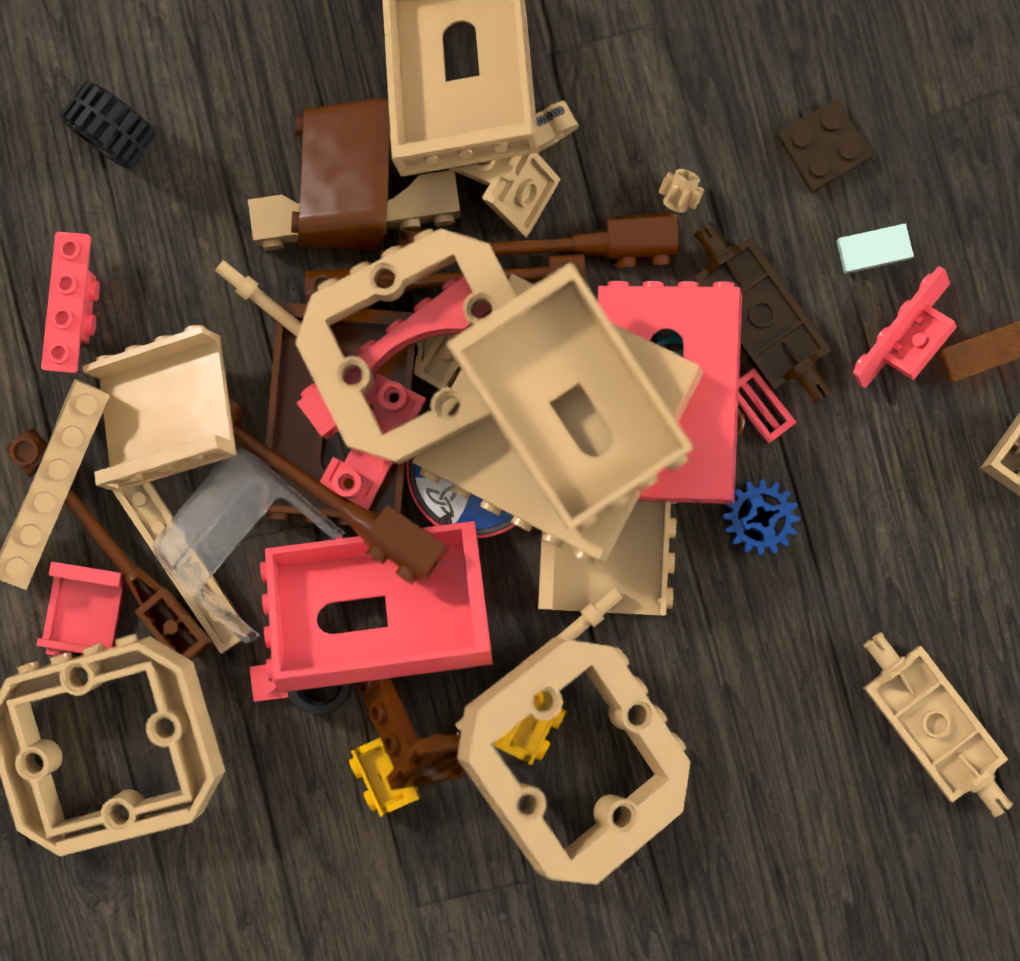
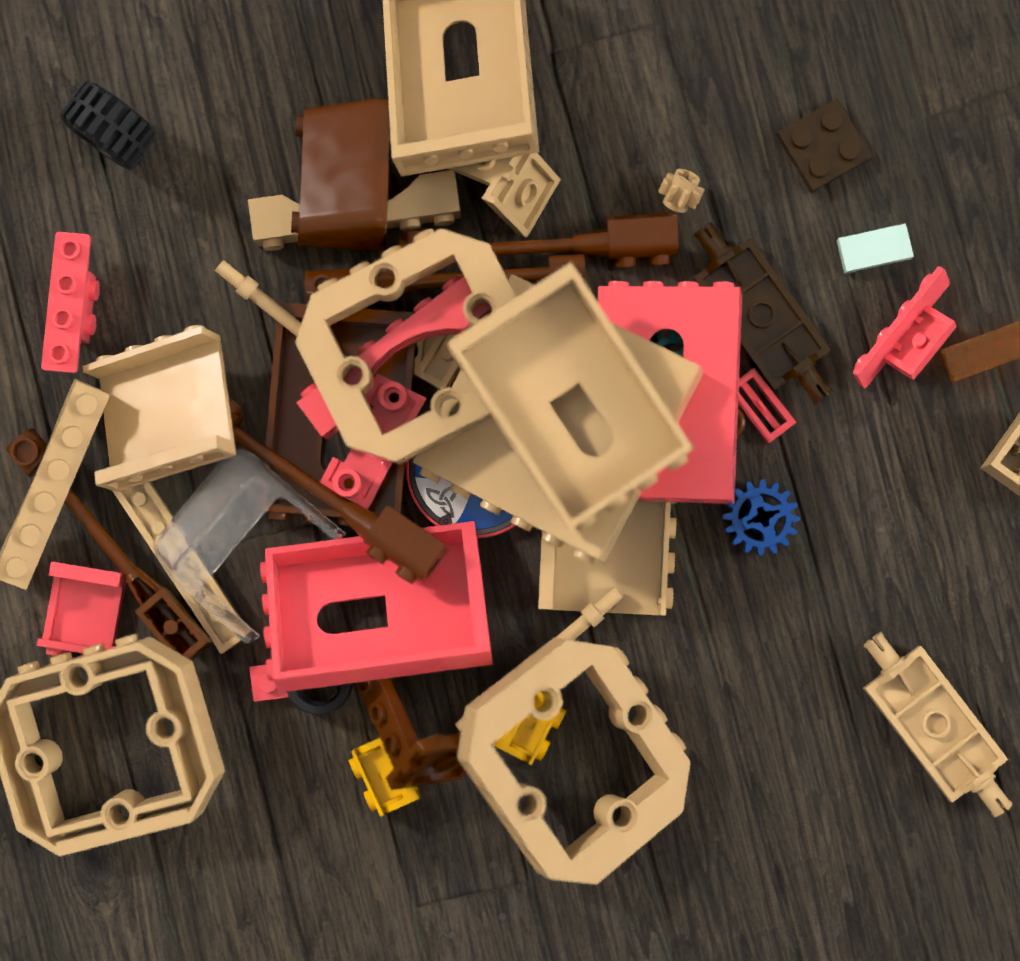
(554, 124): tan leg -> none

